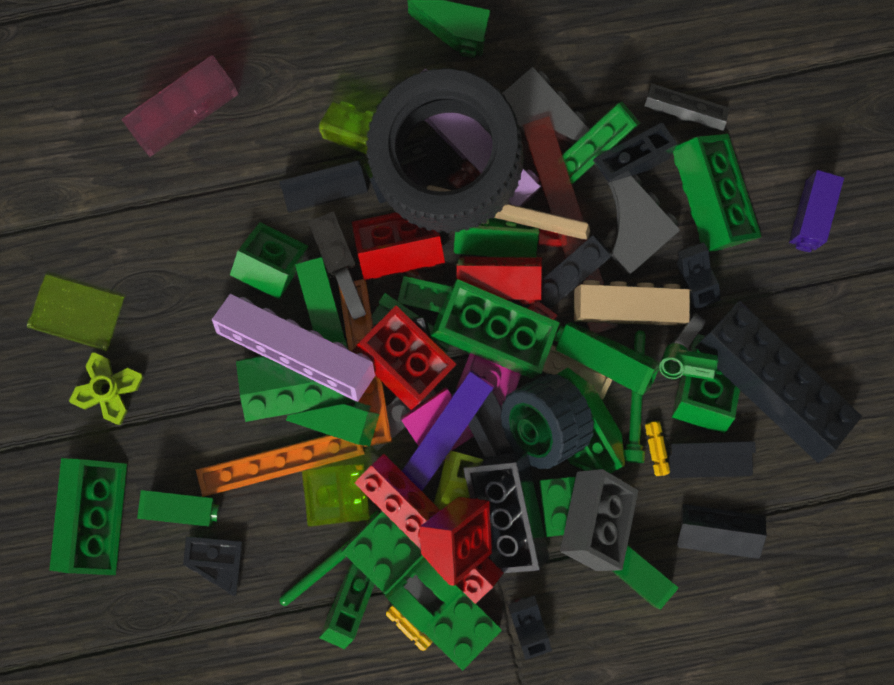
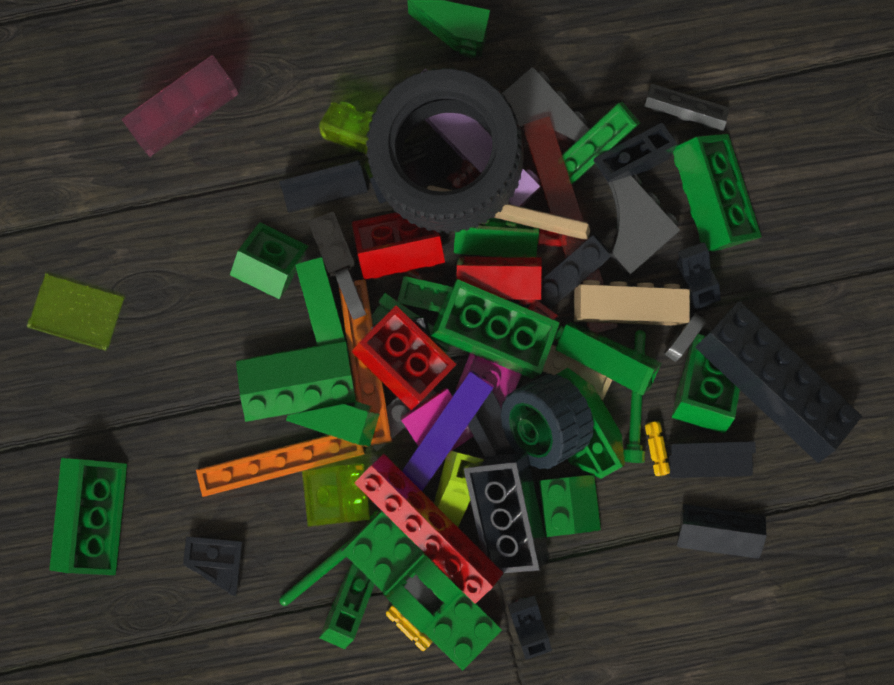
(101, 375): lime plant -> none
(177, 508): green slope -> none
(294, 347): lavender brick -> none
(457, 538): red slope -> none
(599, 520): dark grey brick -> none
(646, 580): green slope -> none
(688, 363): green piece -> none
(816, 211): dark purple brick -> none

